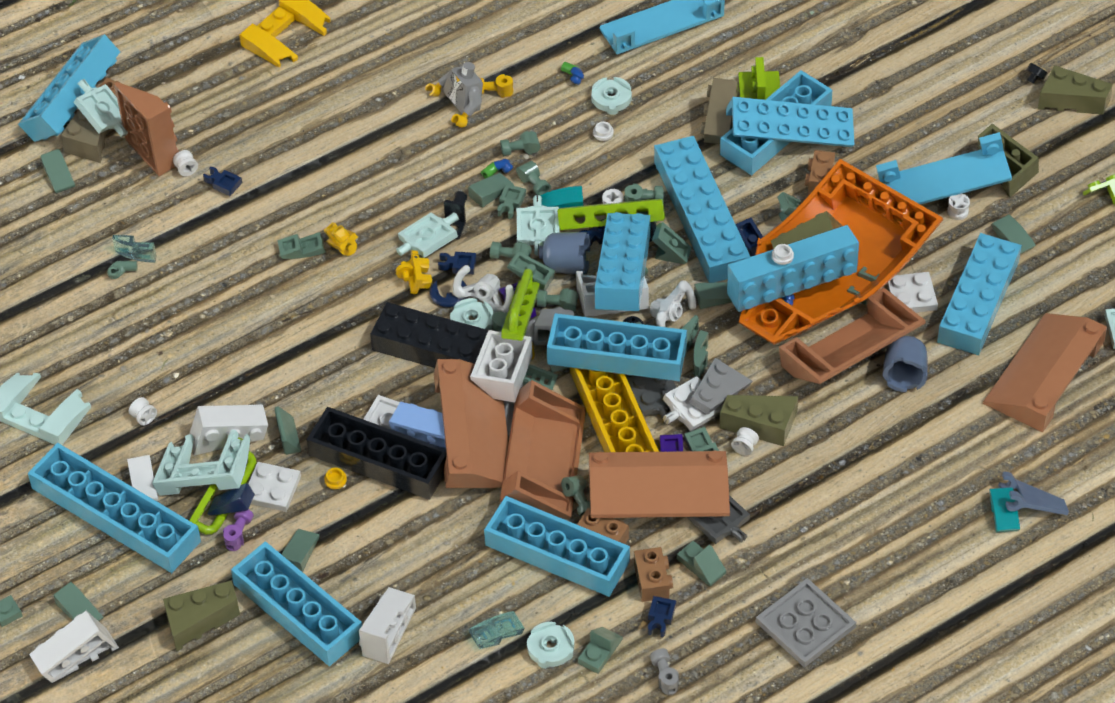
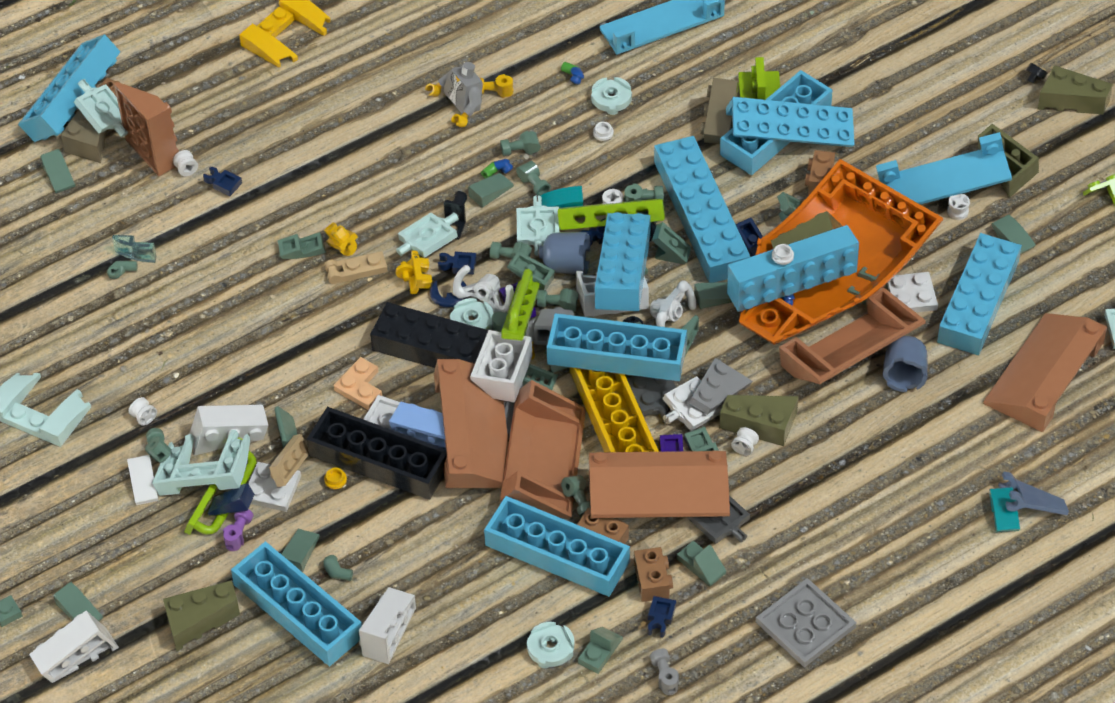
(114, 507): medium azure brick -> none
(156, 446): none -> sand green leg
(289, 460): none -> tan plate
(335, 571): none -> sand green arm
(355, 267): none -> tan plate
(356, 385): none -> light nougat plate
(494, 629): clear light blue slope -> none
(511, 198): sand green plate -> none
(700, 358): sand green slope -> none

